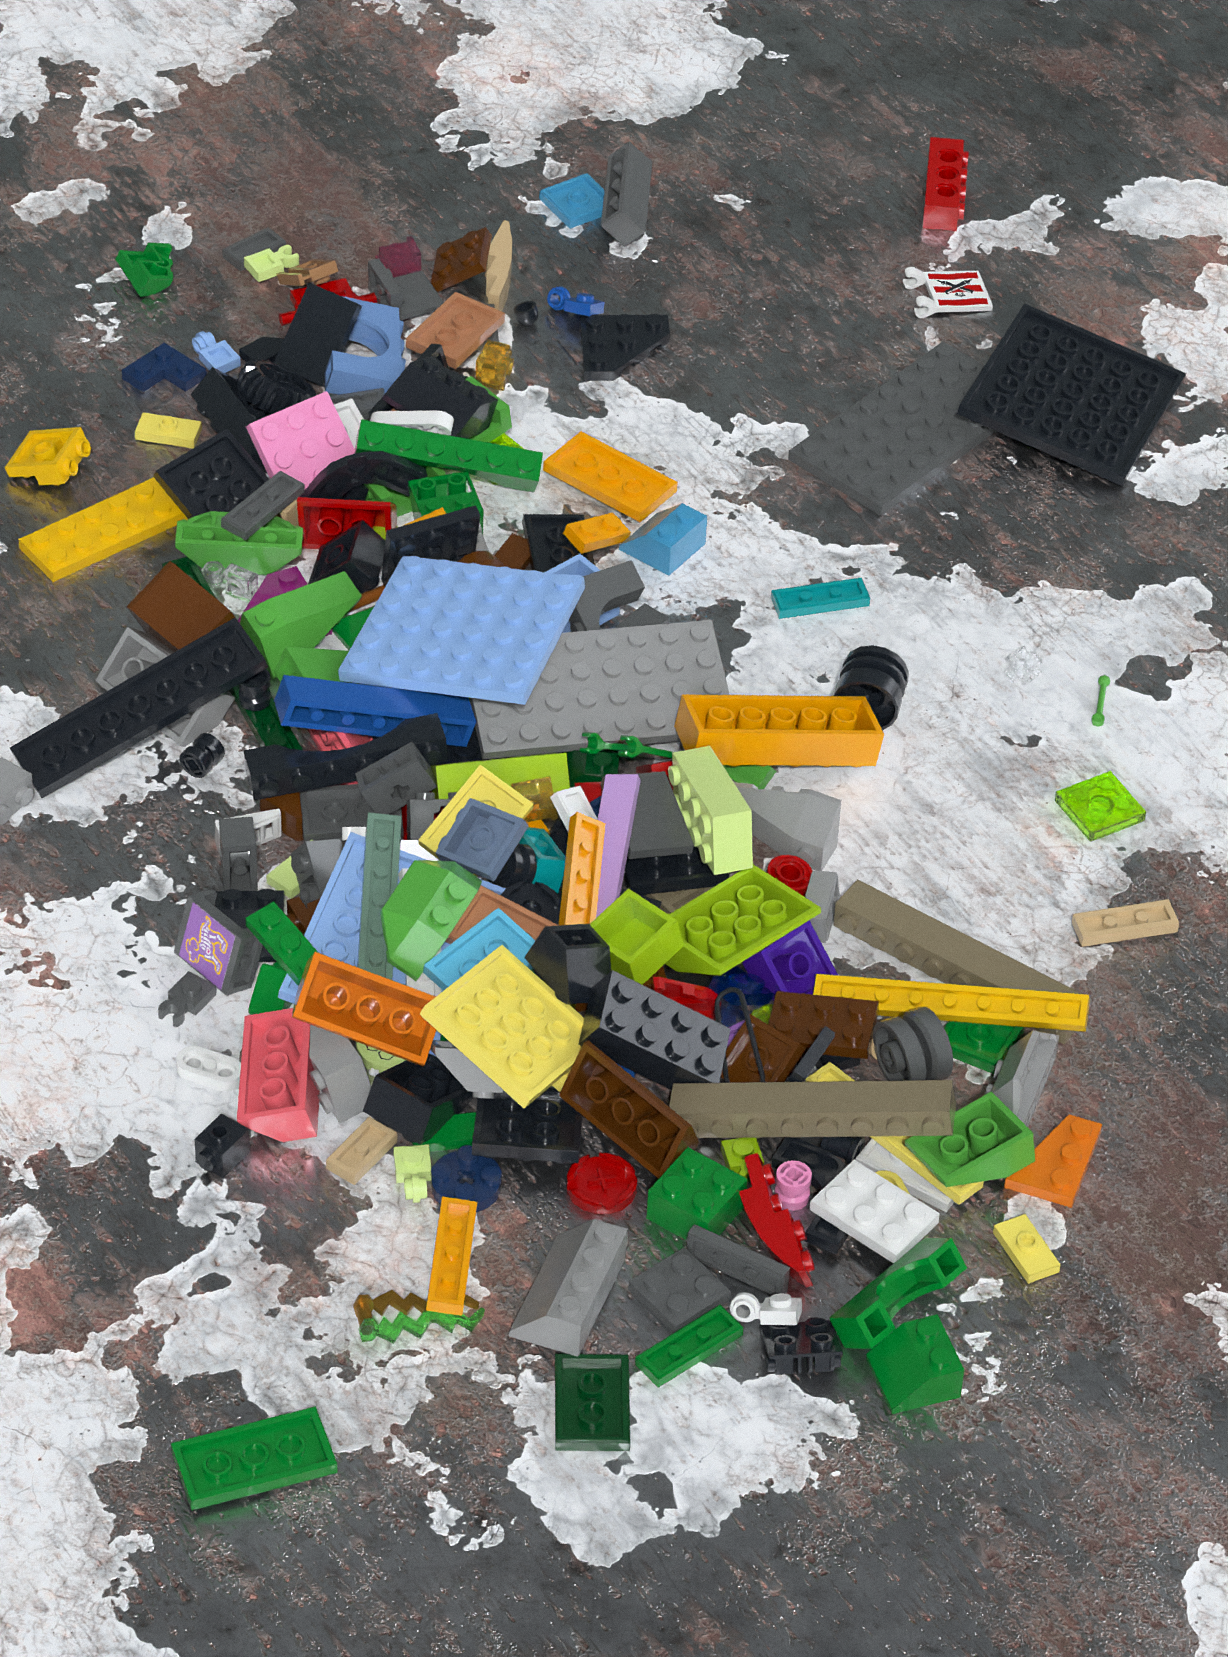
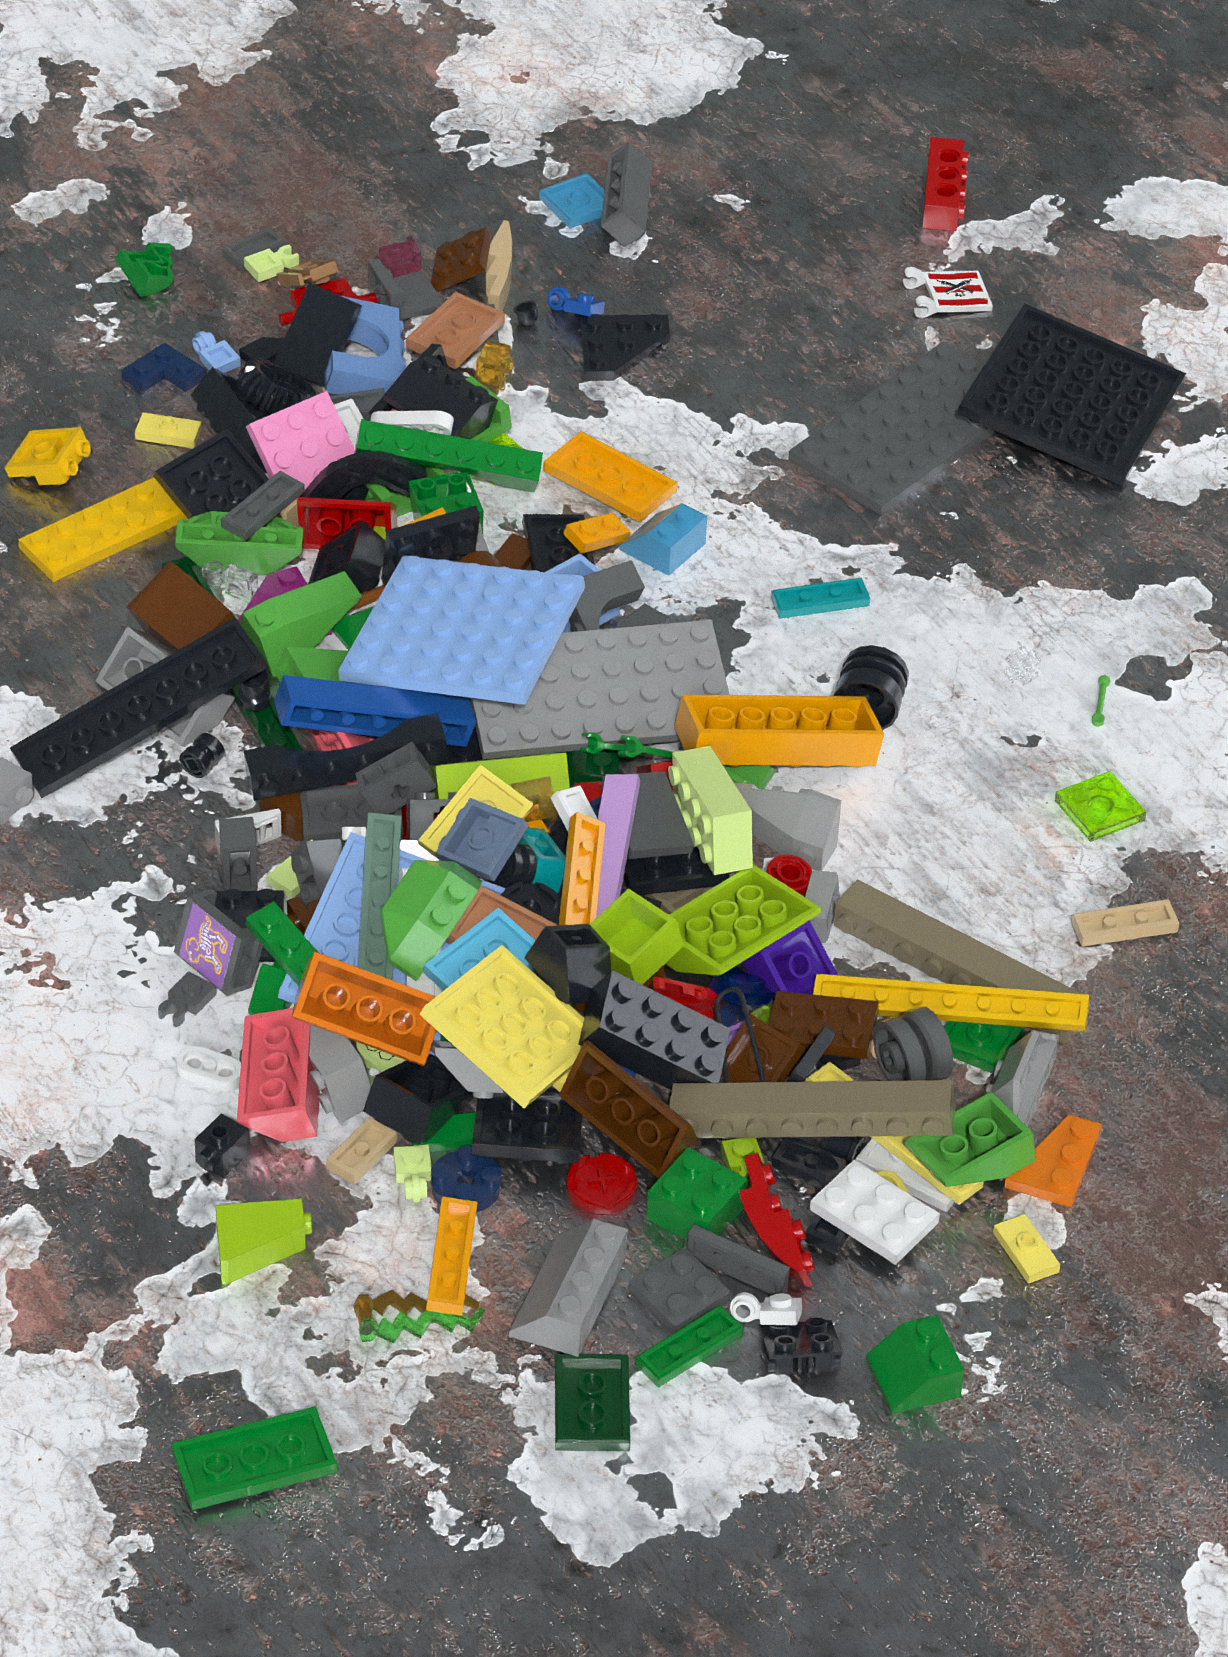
(259, 1235): none -> lime slope
(793, 1184): bright pink wheel -> none
(923, 1269): green arch -> none

